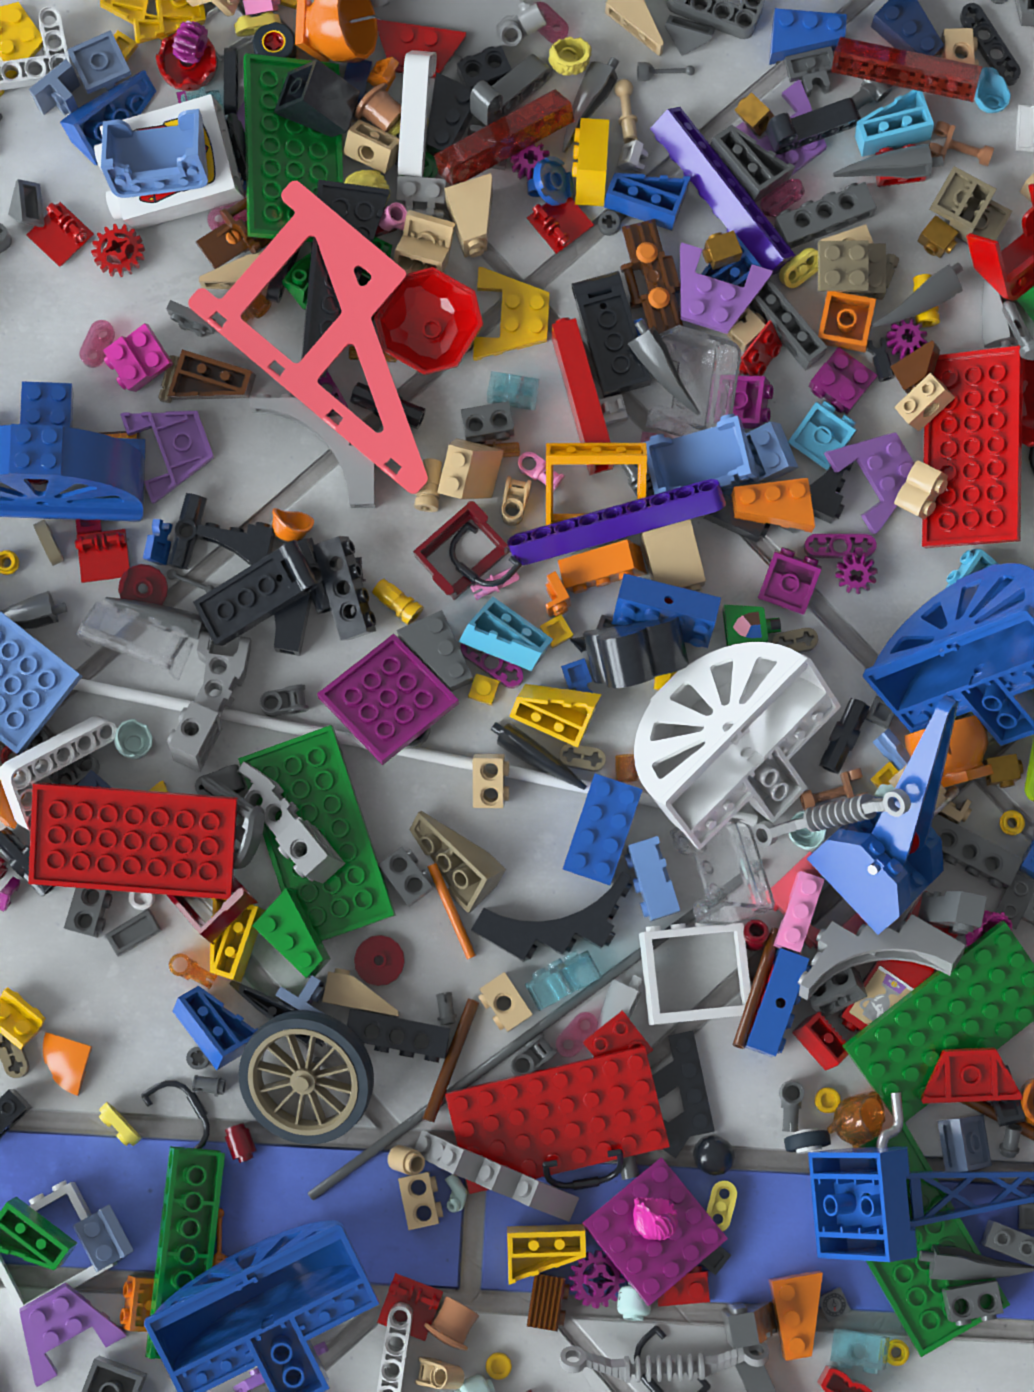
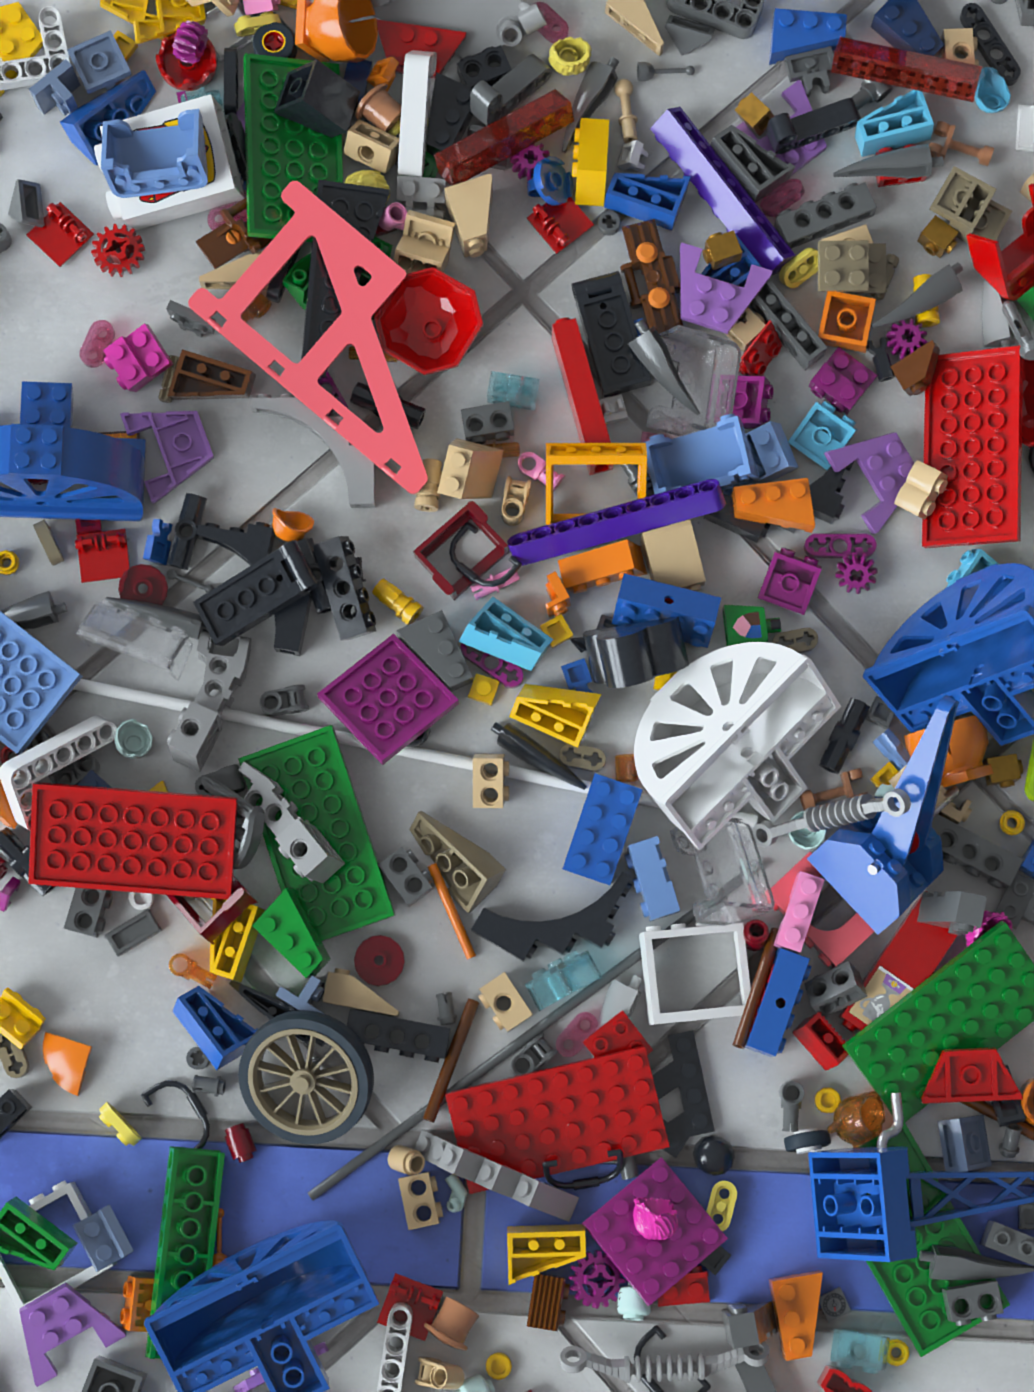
(522, 315): yellow wing -> none
(911, 942): light grey arch -> none
(924, 402): tan brick -> none

